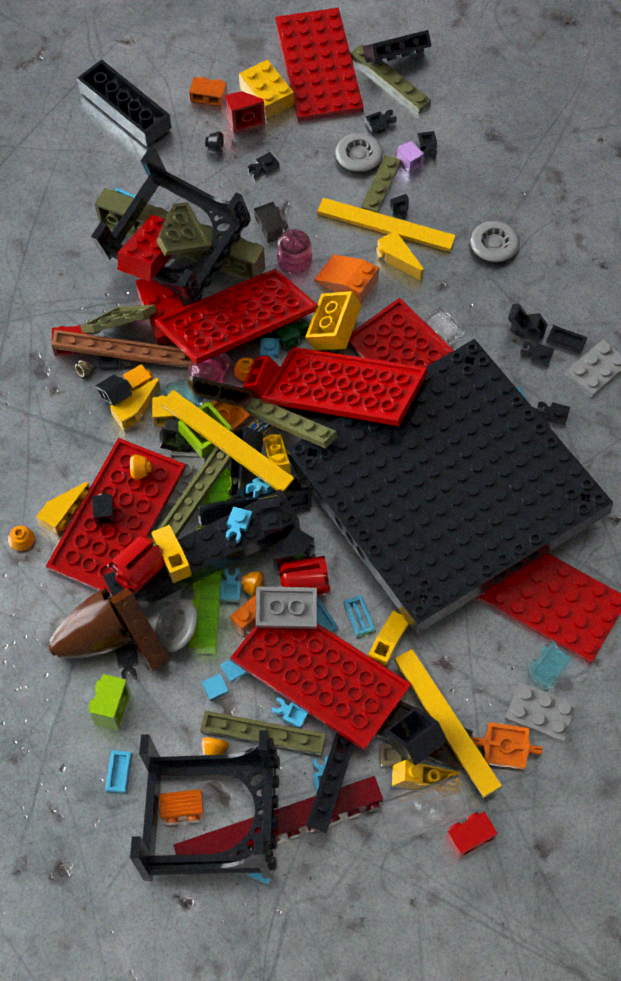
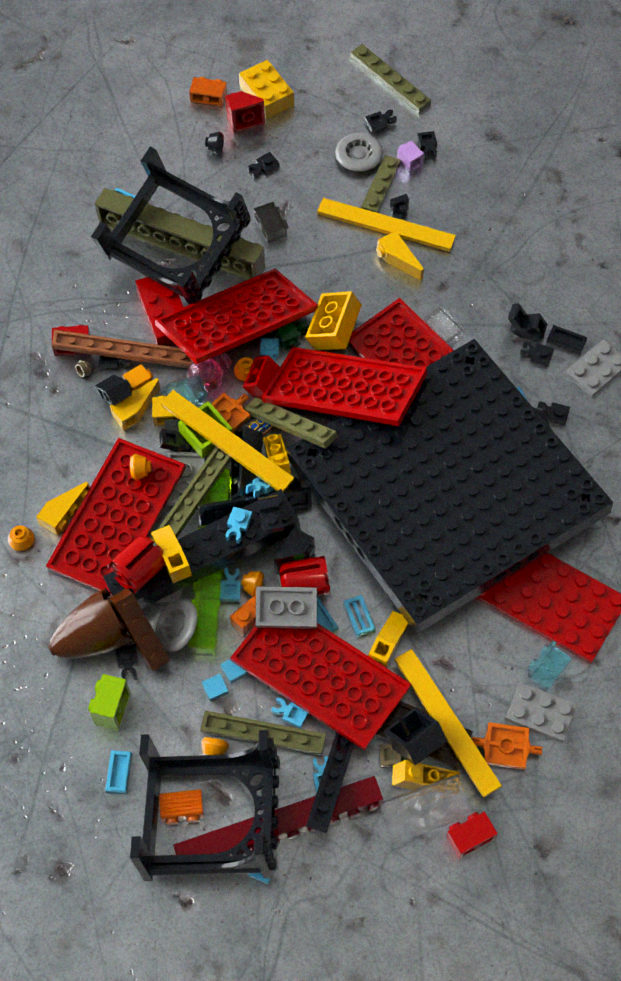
(103, 509): black brick -> none
(118, 317): olive plate -> none
(124, 102): black brick -> none
(141, 253): red brick -> none
(182, 232): olive plate -> none
(218, 391): dark brown brick -> none
(294, 251): clear pink tile -> none
(319, 64): red plate -> none
(347, 275): orange slope -> none
(397, 46): black brick -> none
(494, 246): light grey wheel -> none

